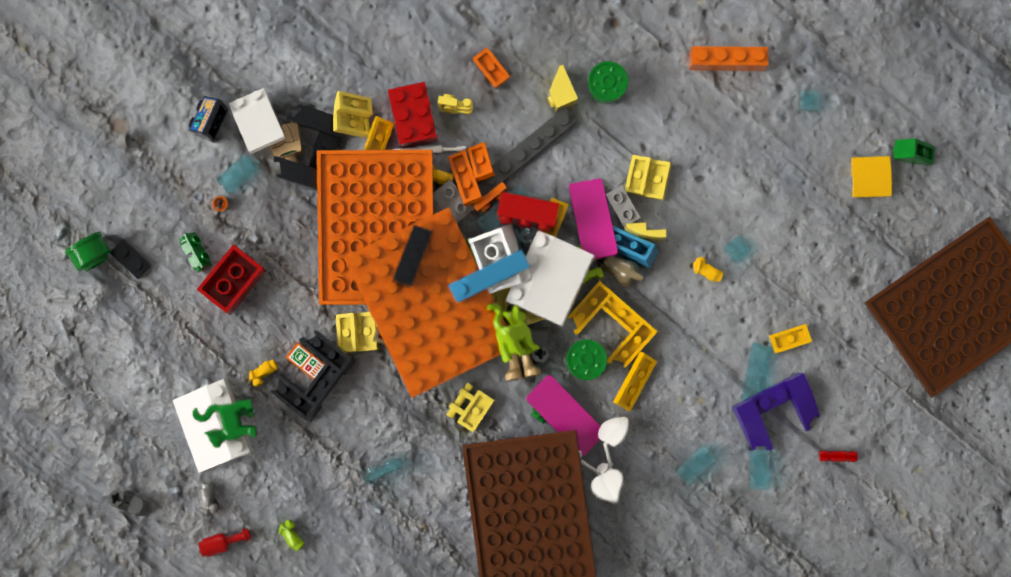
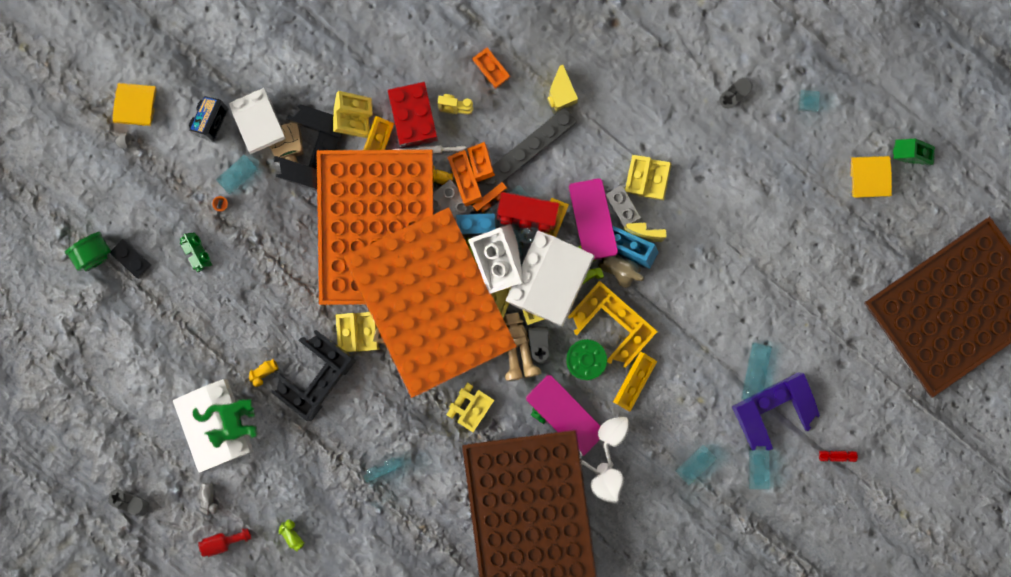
(134, 104): none -> yellow slope
(231, 279): red brick -> none
(305, 360): tile -> none
(412, 256): black arch -> none
(476, 223): none -> dark azure plate
(489, 276): dark azure slope -> none
(515, 337): lime animal -> none
(607, 82): green wheel -> none
(707, 270): yellow arm -> none
(728, 58): orange brick -> none
(736, 249): clear light blue plate -> none
(742, 86): none -> dark grey piece
(790, 338): yellow plate -> none

